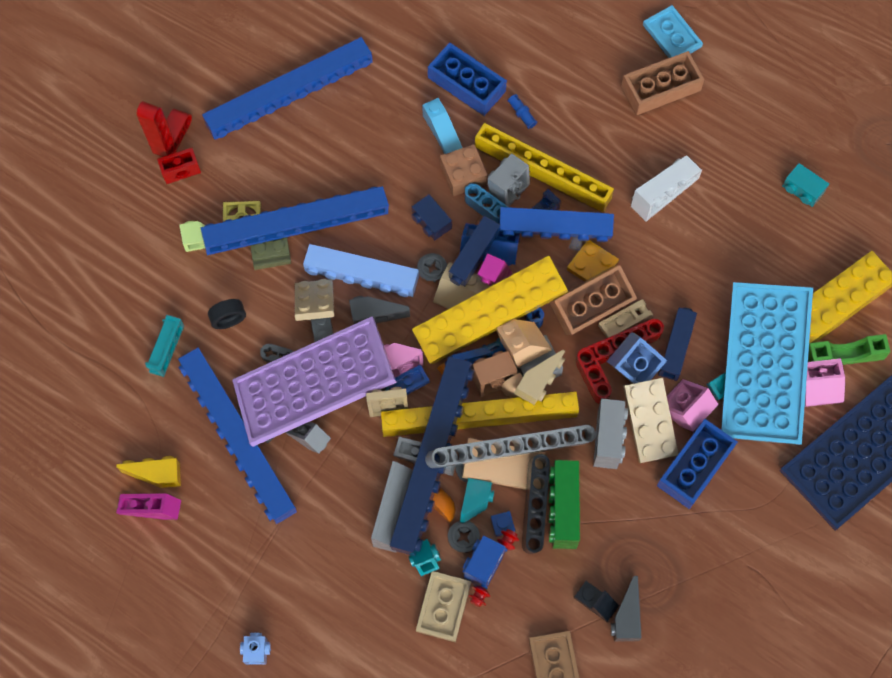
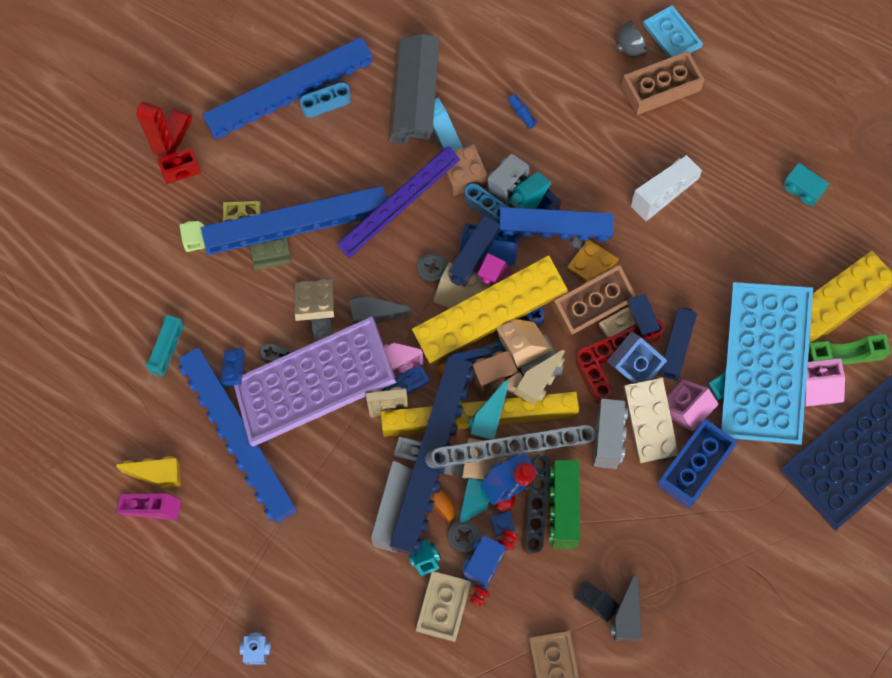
(226, 314): black tyre -> none
(232, 367): none -> blue plate
(310, 436): light grey slope -> none
(319, 106): none -> dark azure beam
(361, 270): light blue brick -> none
(398, 201): none -> dark purple tile
(414, 88): none -> dark grey panel
(431, 217): dark blue brick -> none
(467, 79): blue brick -> none
(487, 417): none -> teal slope
(507, 480): none -> blue brick
(530, 192): none -> teal slope
(545, 168): yellow brick -> none
(630, 40): none -> dark grey cylinder
(643, 314): none -> dark blue tile

